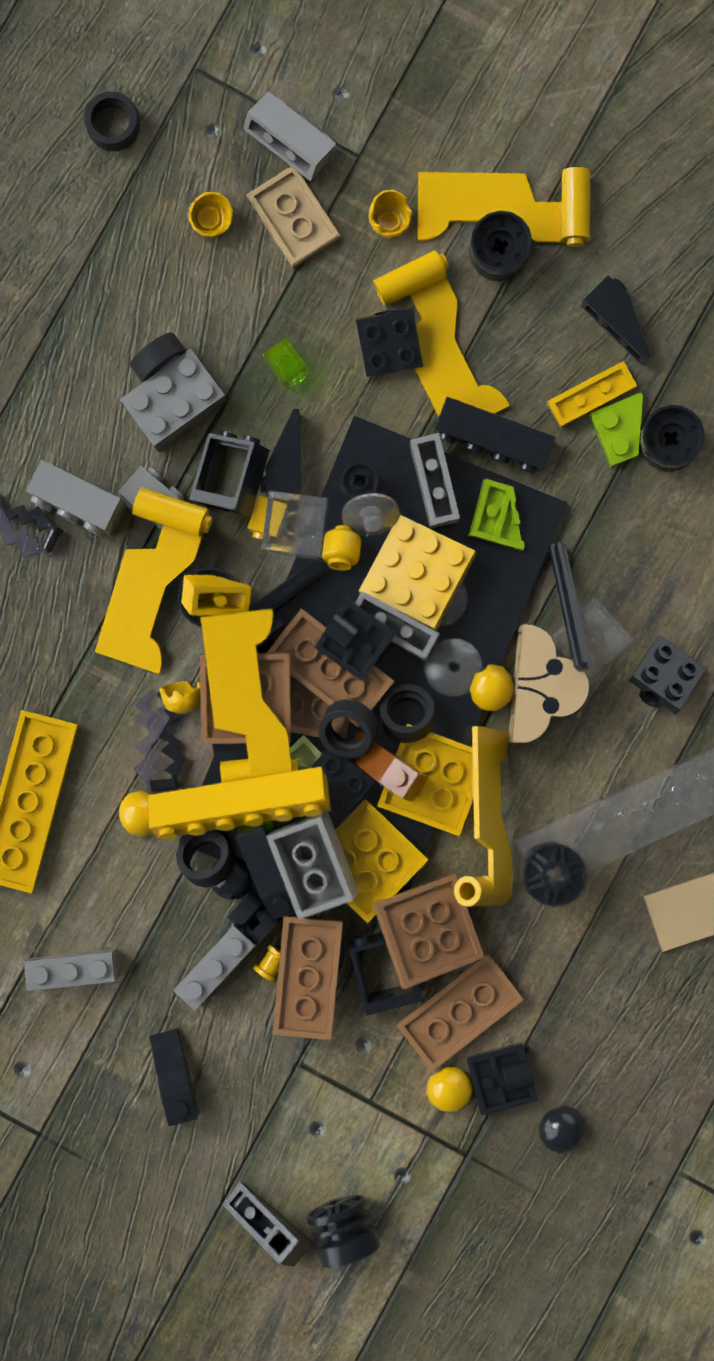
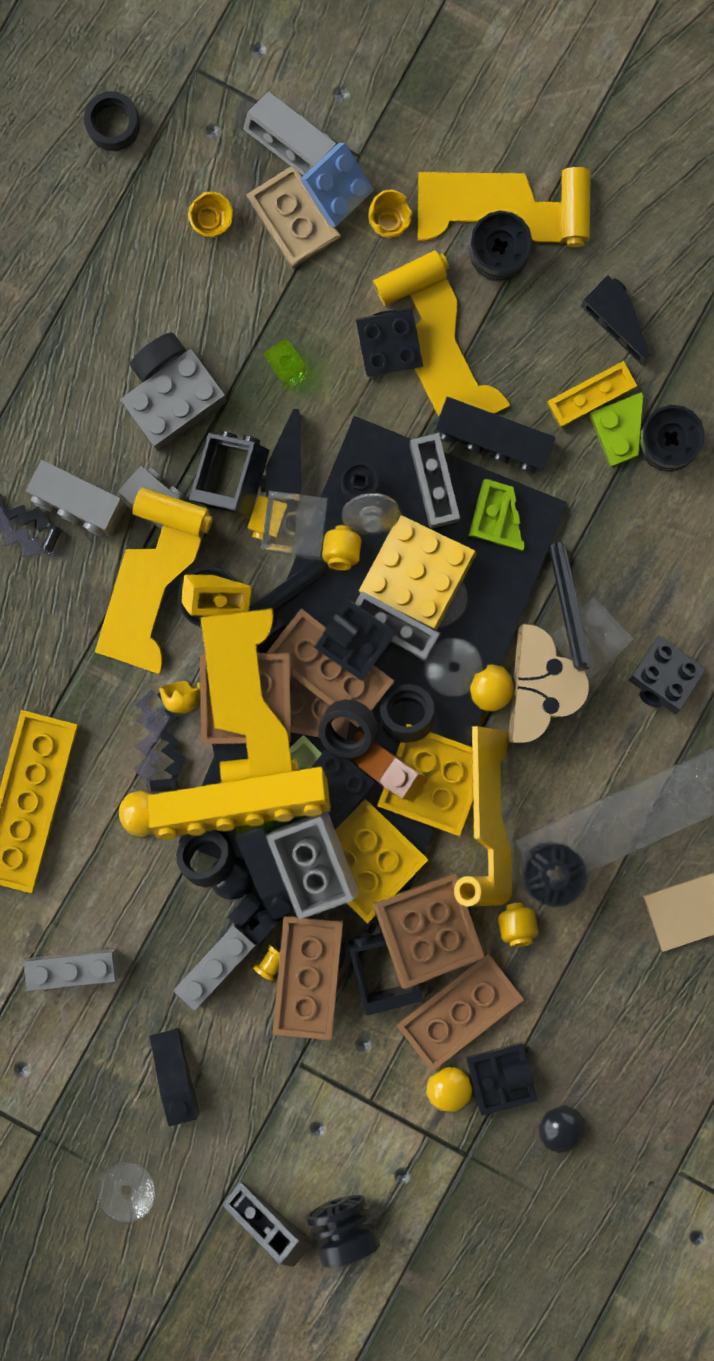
(122, 1206): none -> clear dish
(337, 184): none -> medium blue plate
(518, 925): none -> yellow head

